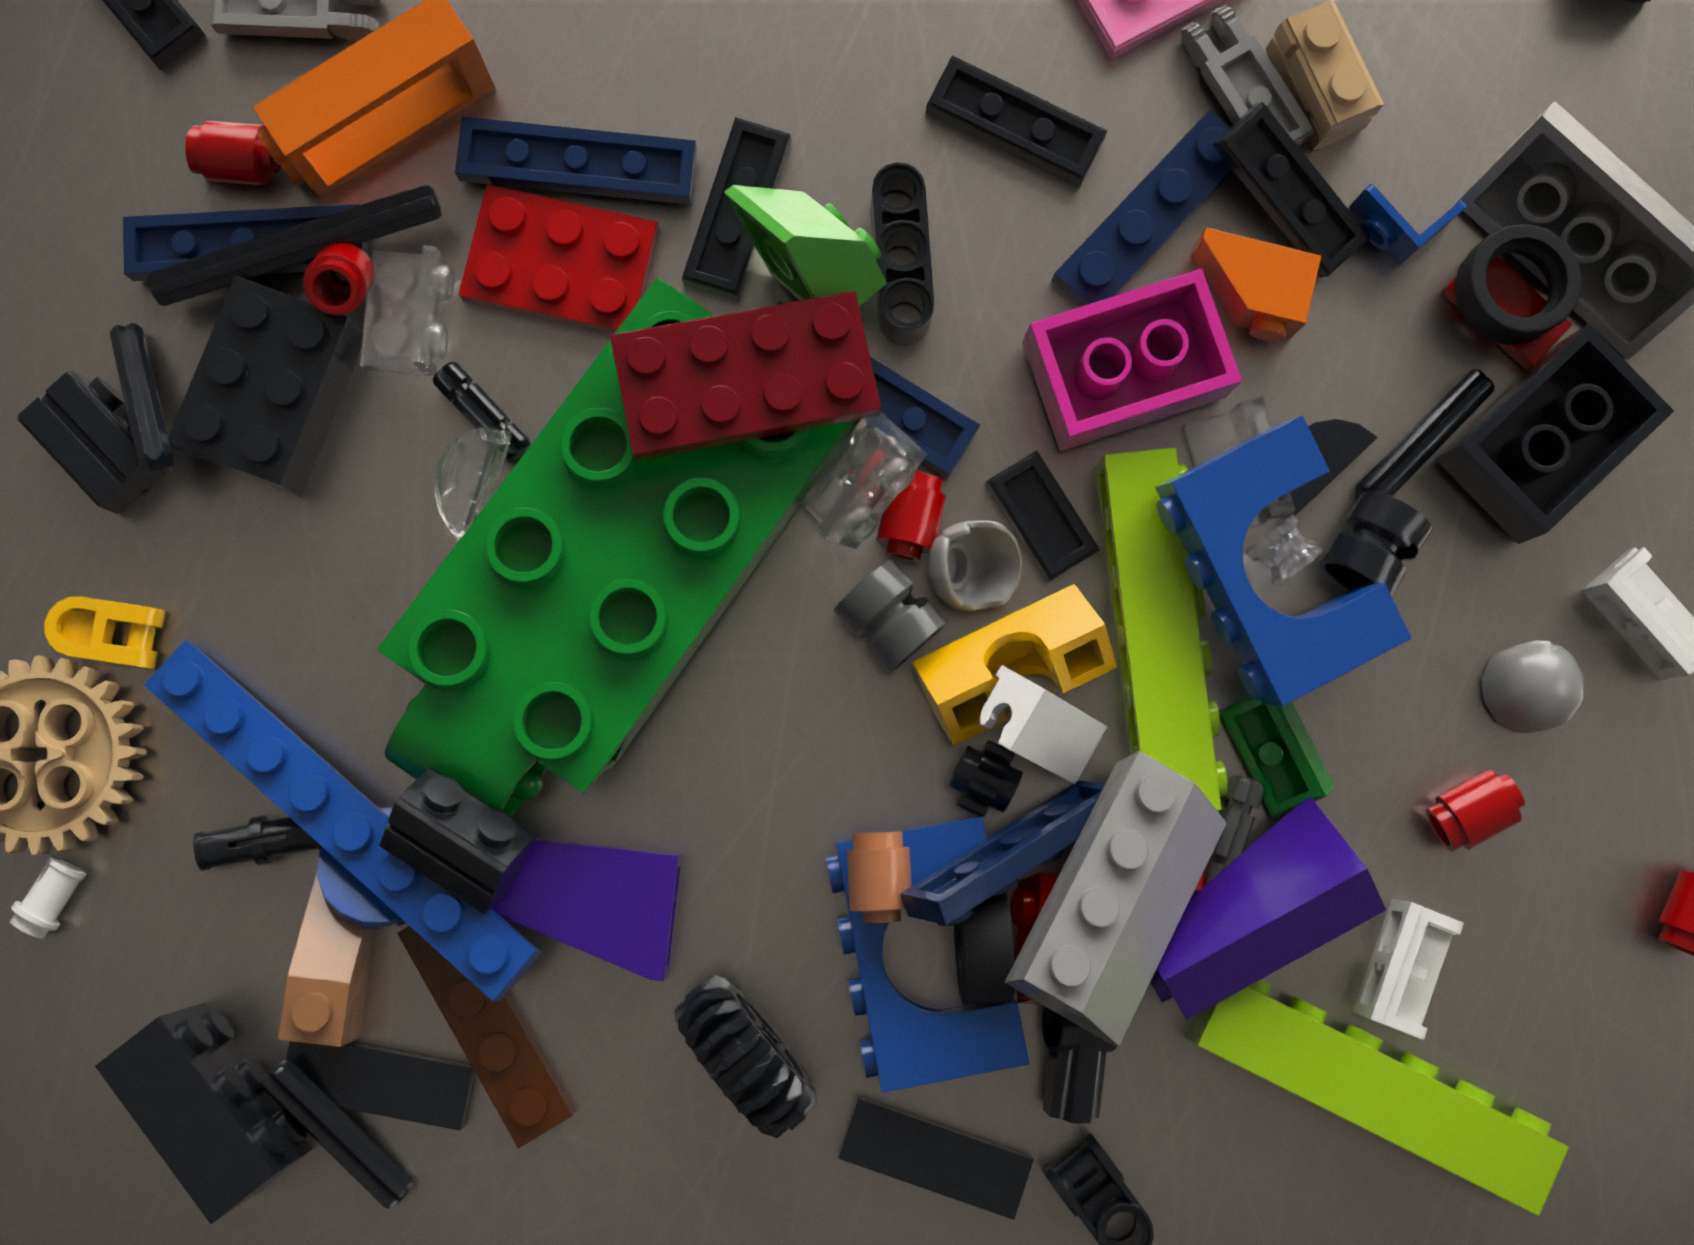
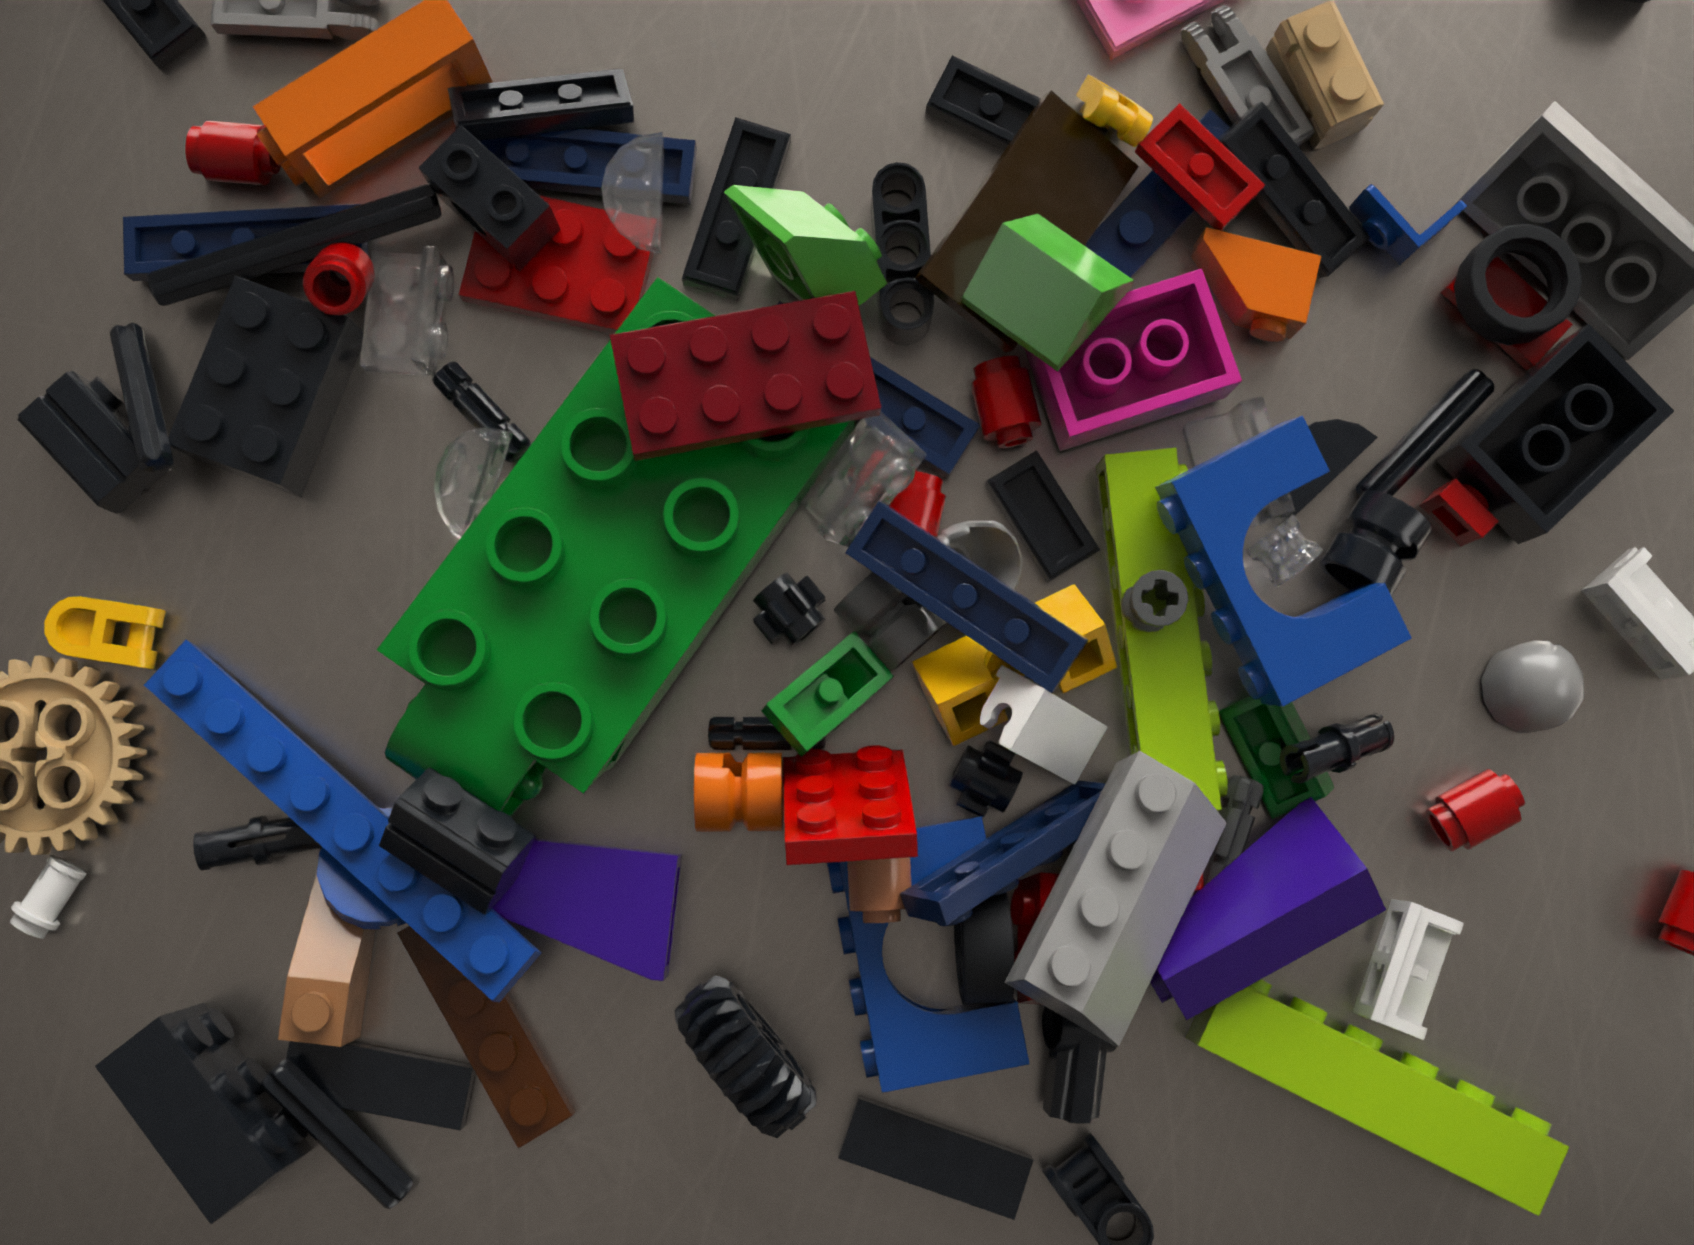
(490, 197): none -> black brick
(542, 104): none -> black tile
(635, 191): none -> clear tile
(738, 792): none -> orange wheel
(752, 733): none -> black axle
(789, 609): none -> black gear
(827, 693): none -> green slope
(848, 806): none -> red plate
(967, 596): none -> dark blue plate
(1005, 401): none -> red brick
(1044, 288): none -> bright green slope
(1049, 169): none -> dark brown tile
(1112, 109): none -> yellow plate
(1167, 588): none -> dark grey bush
(1199, 168): none -> red plate
(1336, 748): none -> black pin
(1460, 512): none -> red plate

